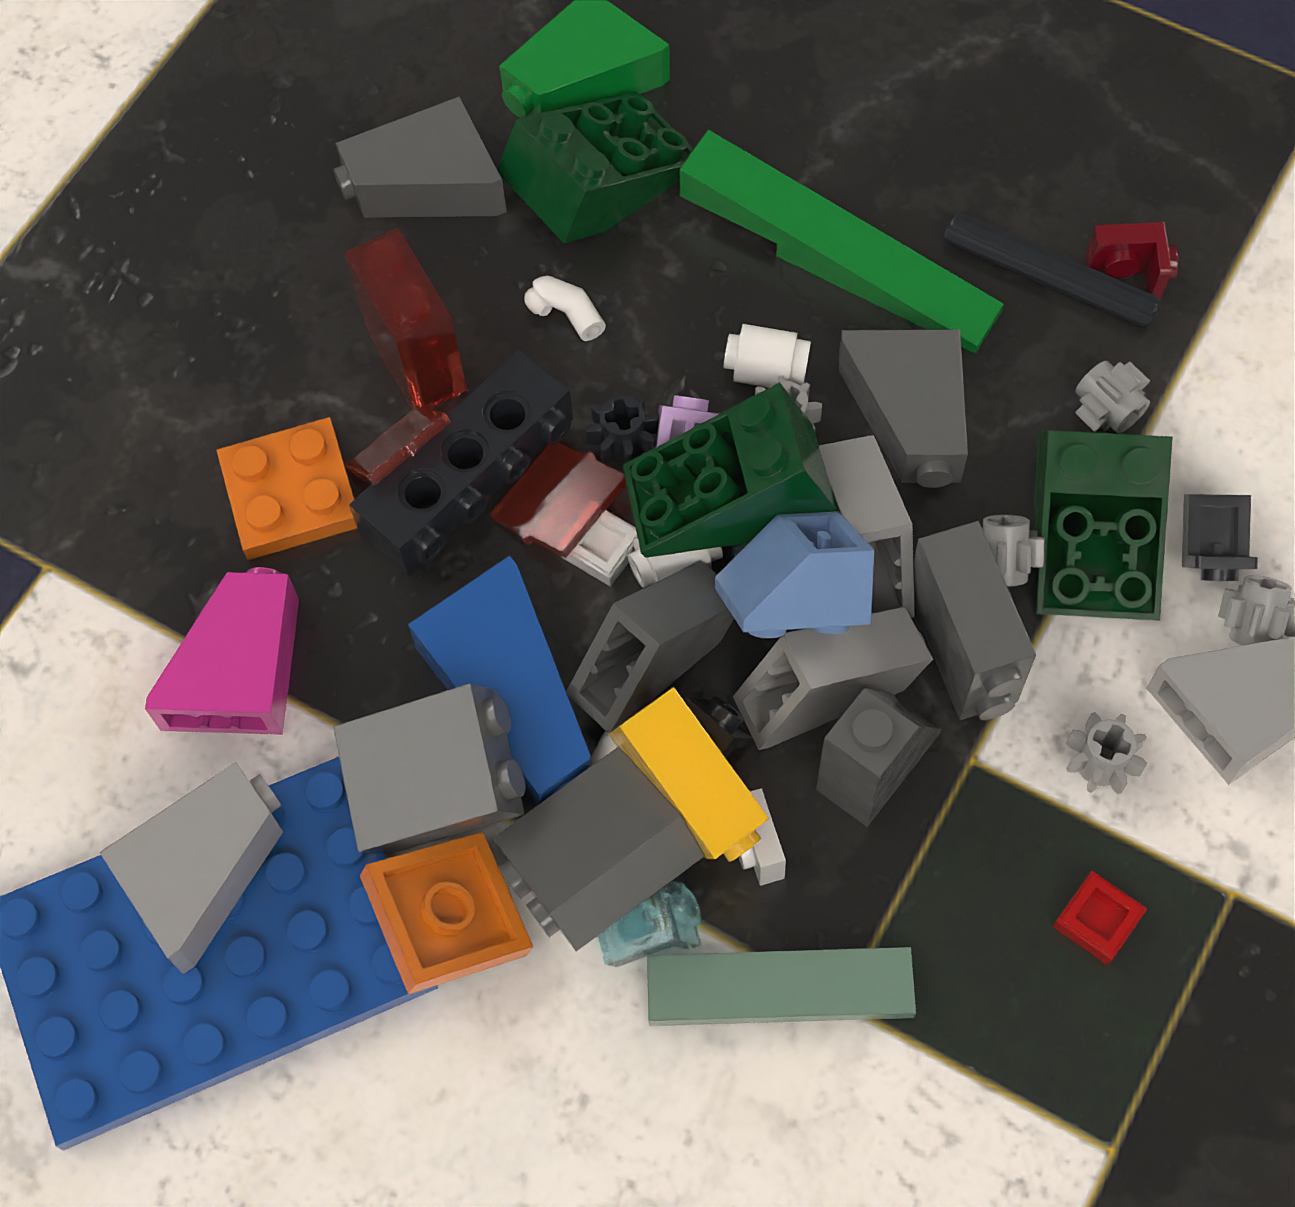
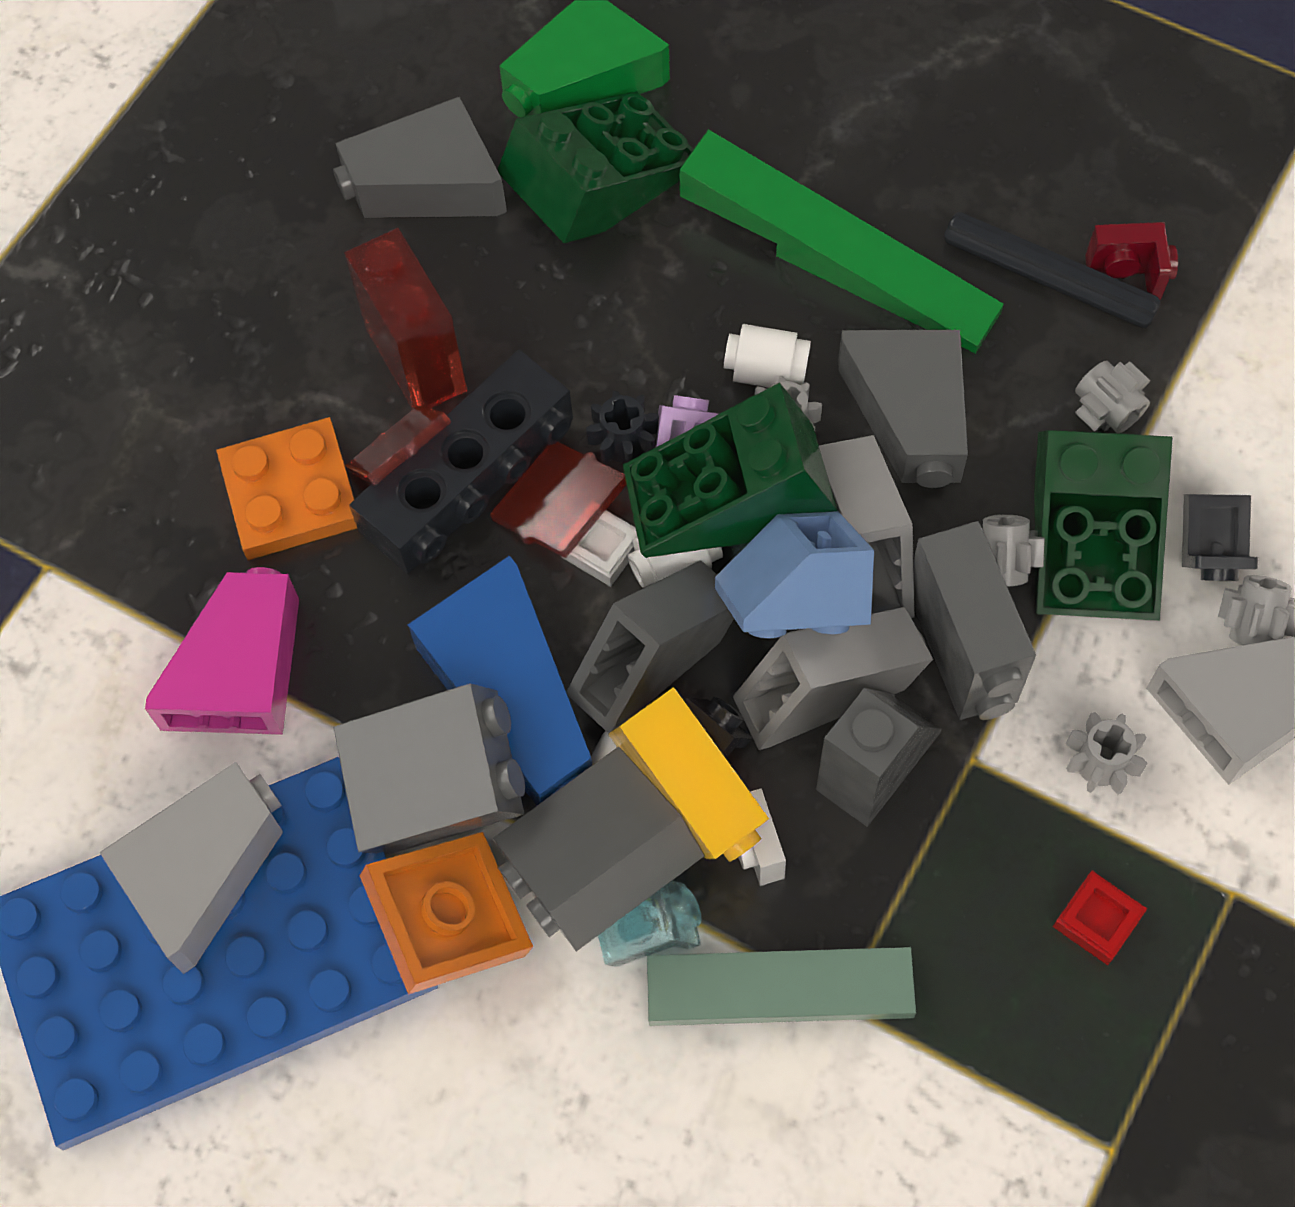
(571, 300): white arm -> none

